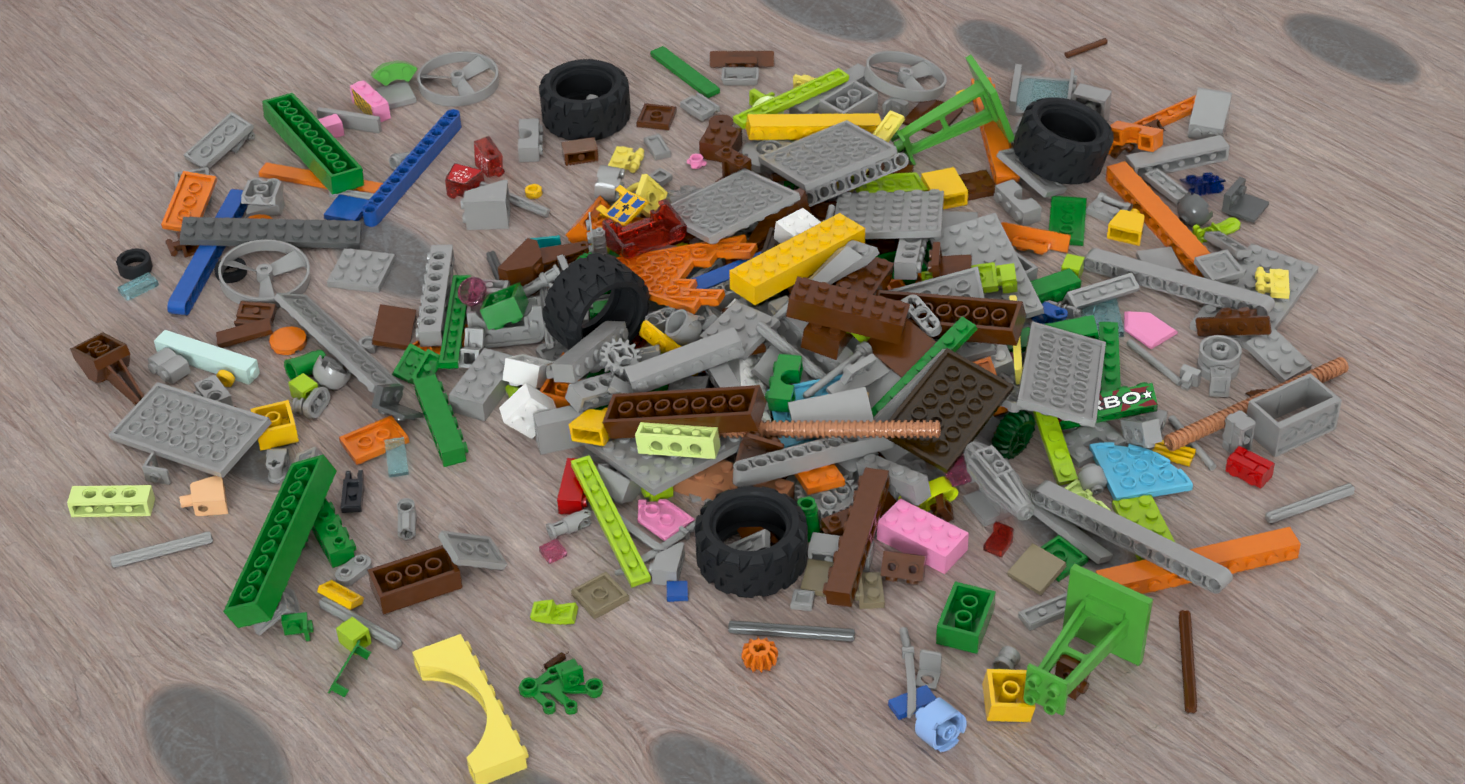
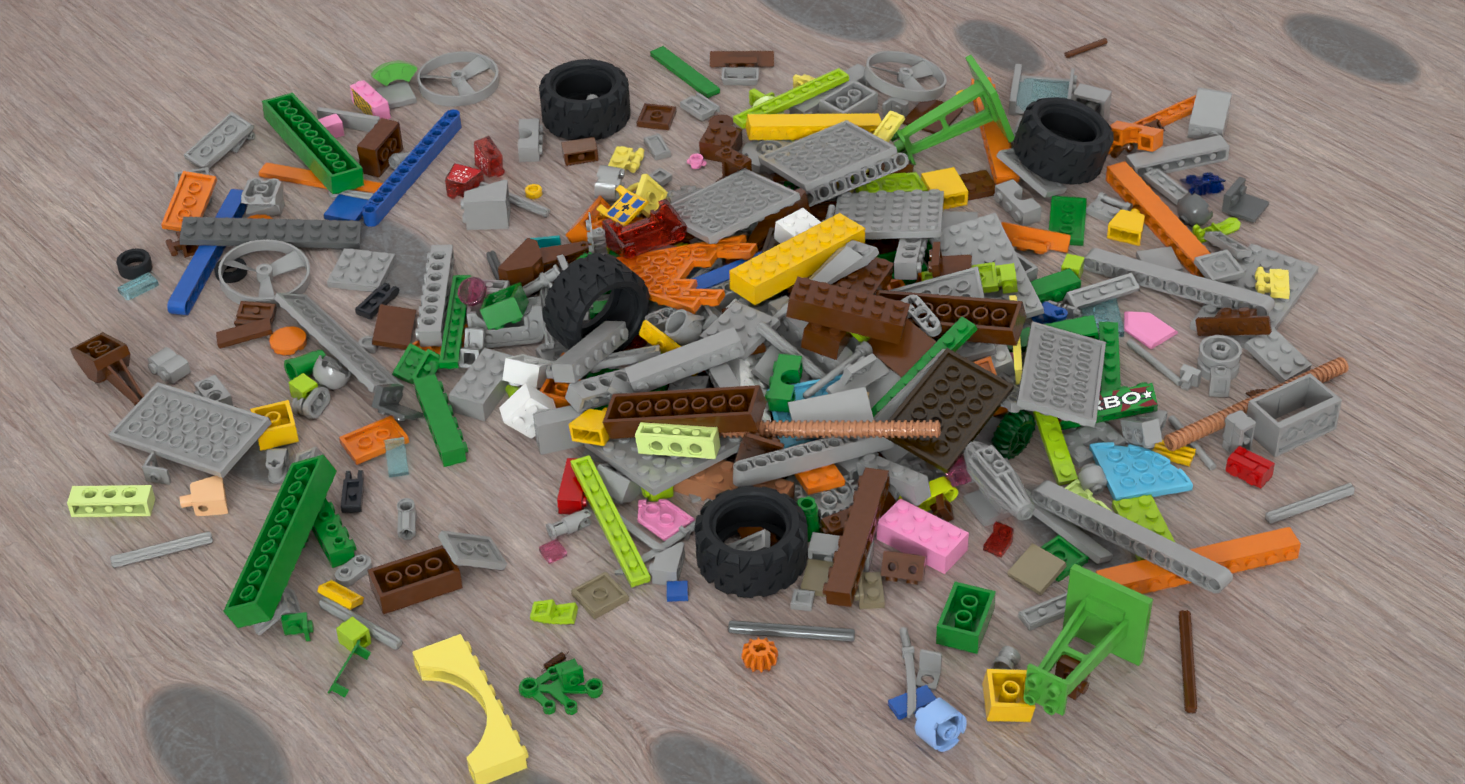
(209, 356): light aqua brick -> none
(226, 378): yellow tile -> none
(371, 304): none -> black hinge
(378, 146): none -> reddish brown brick
(618, 356): light grey gear -> none

